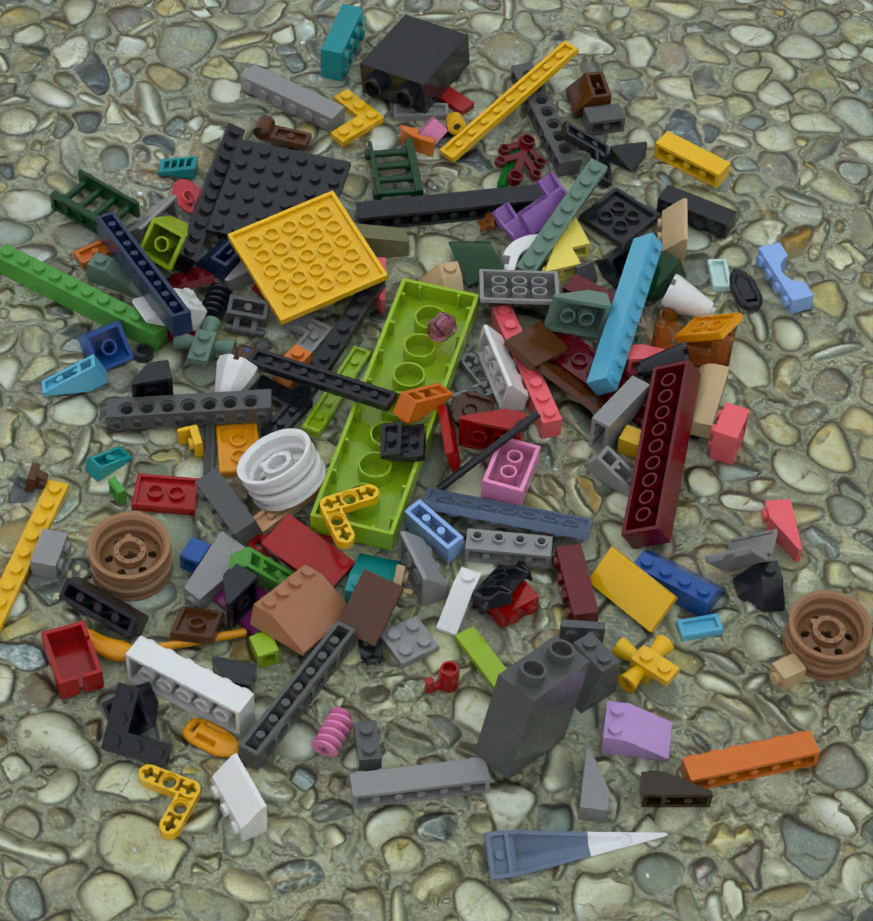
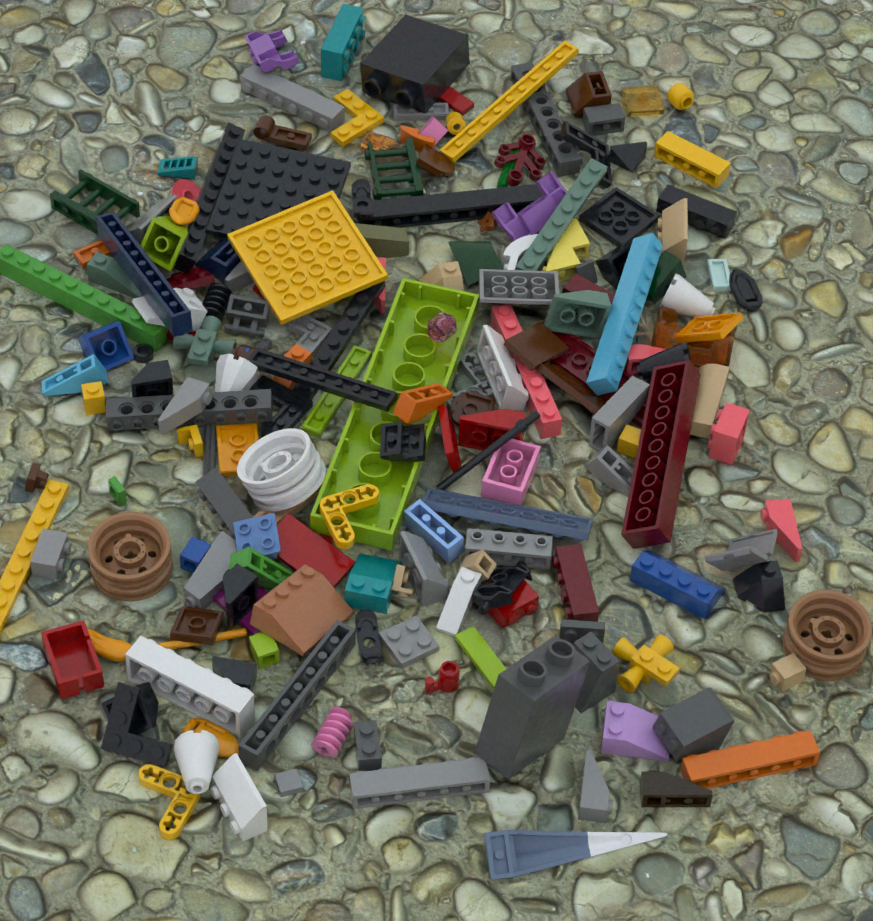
(93, 398): none -> yellow brick
(103, 607): black brick -> none
(107, 462): teal slope -> none
(165, 494): red tile -> none
(184, 211): none -> light orange piece
(186, 404): none -> light grey slope
(196, 759): none -> white cone
(259, 534): none -> medium blue hinge
(264, 51): none -> medium lavender bracket
(288, 782): none -> light grey tile
(361, 194): none -> black piece
(371, 606): reddish brown tile -> none
(378, 141): none -> clear orange plate
(435, 162): none -> reddish brown tile
(480, 563): none -> tan brick
(632, 589): yellow tile -> none
(642, 101): none -> clear yellow plate
(680, 96): none -> yellow head
(694, 725): none -> dark grey slope
(699, 627): medium azure tile -> none
(793, 294): light blue arch -> none

